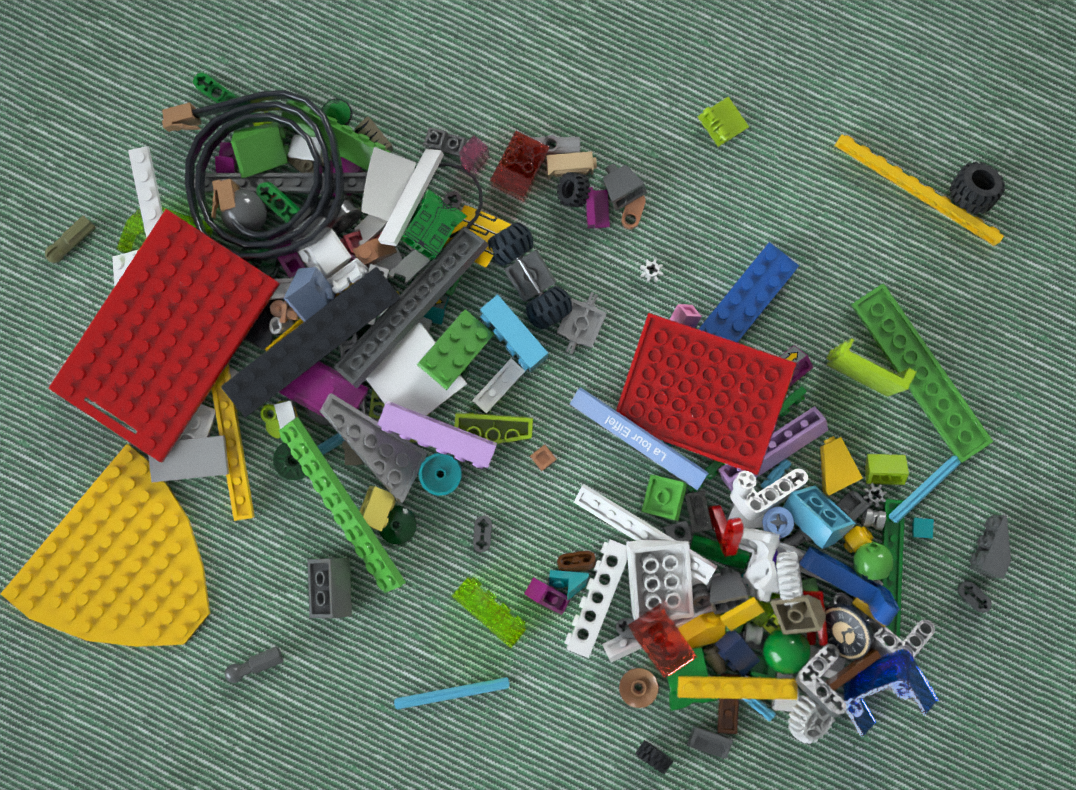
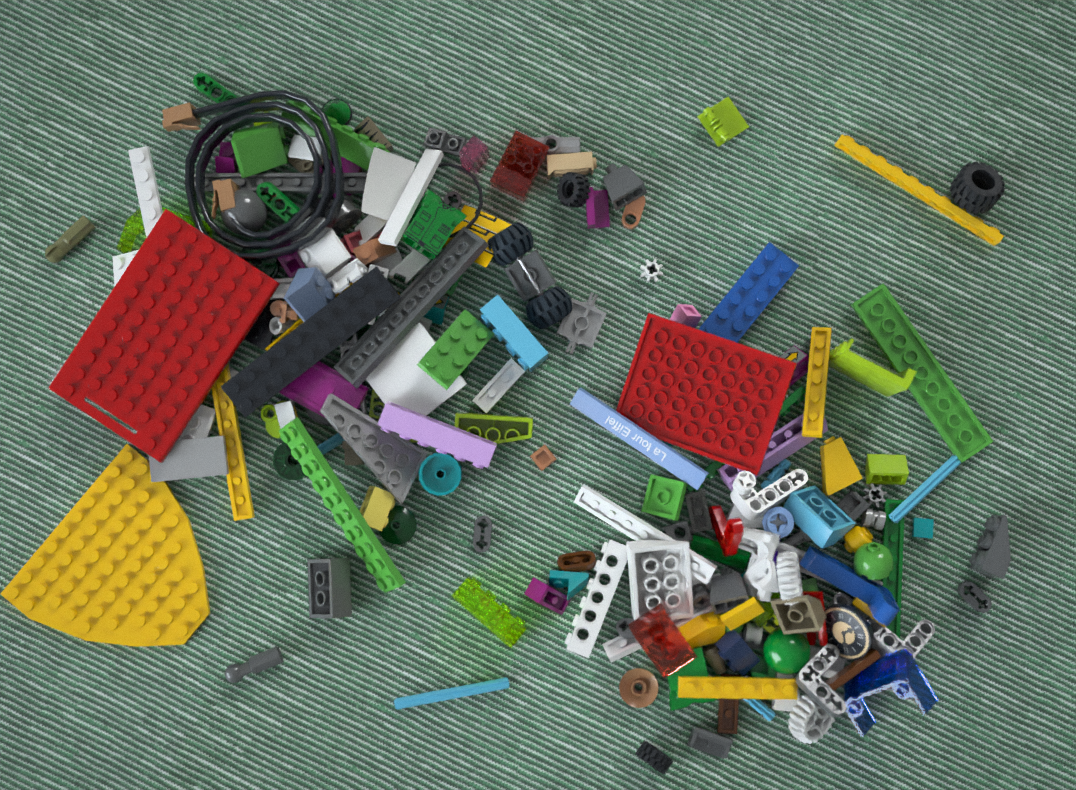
(816, 382): none -> yellow plate

